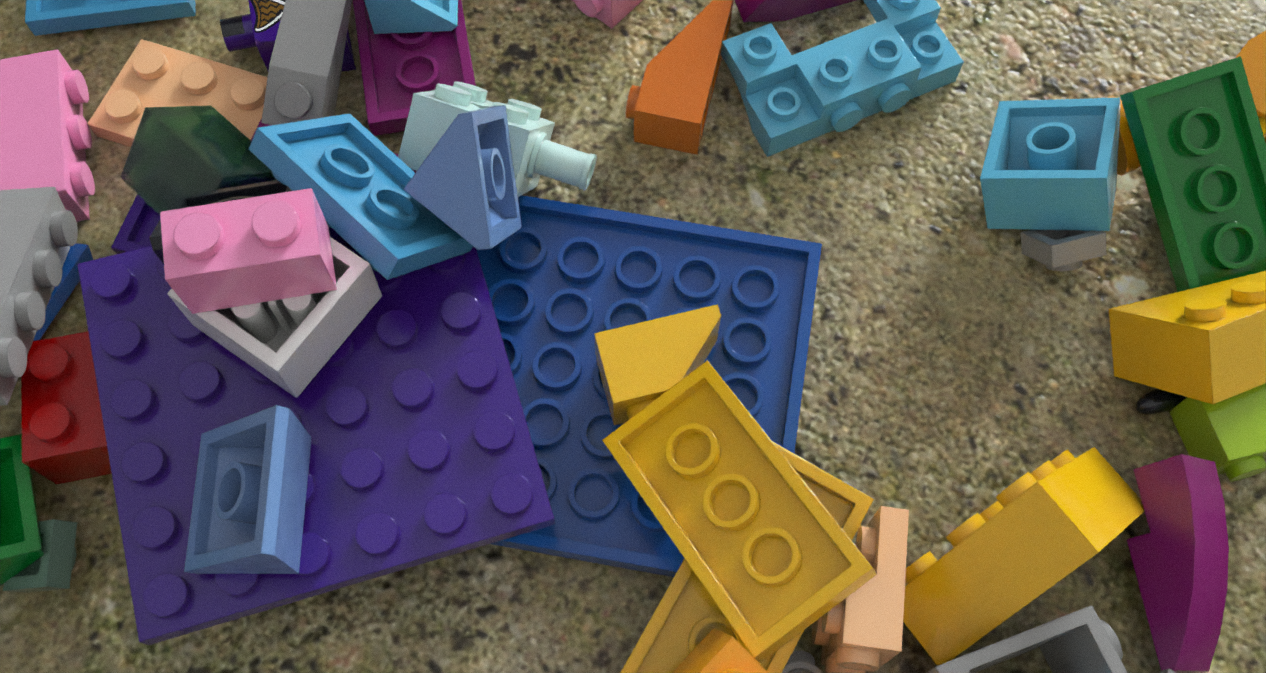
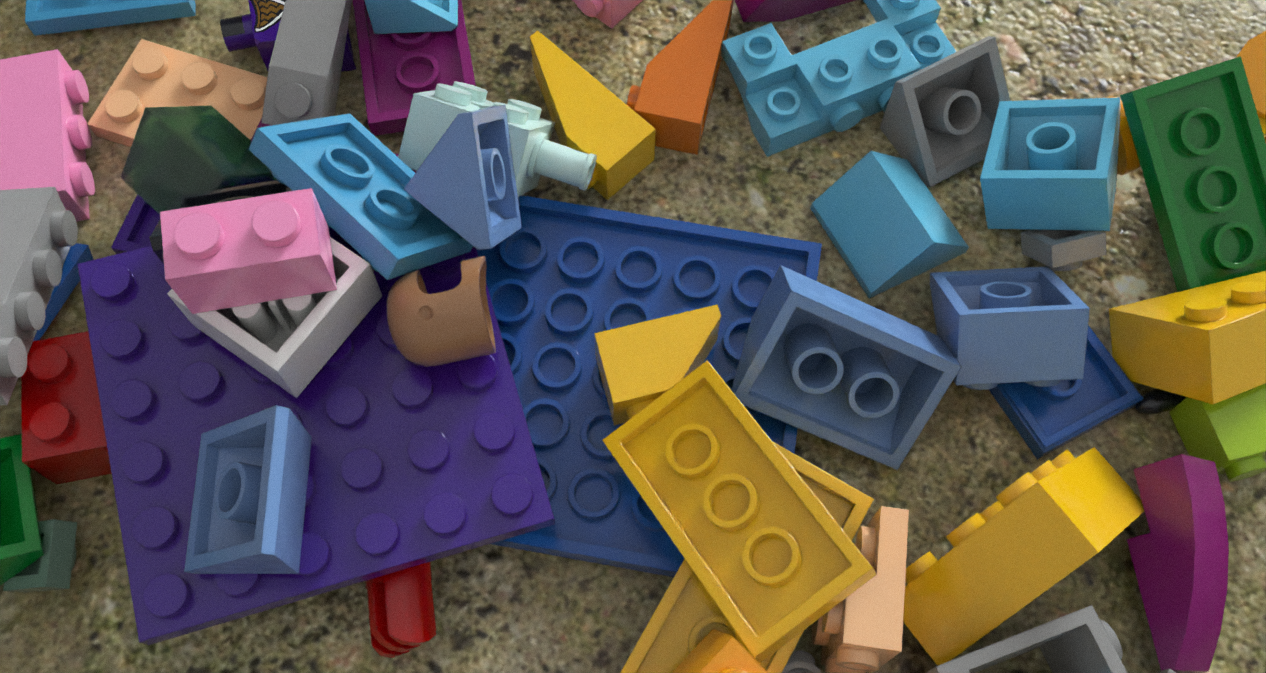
(401, 610): none -> red arm
(443, 324): none -> medium nougat helmet
(592, 118): none -> yellow slope
(841, 368): none -> medium blue slope
(886, 223): none -> medium azure slope
(947, 111): none -> light grey slope
(1010, 326): none -> medium blue slope
(1071, 408): none -> blue tile

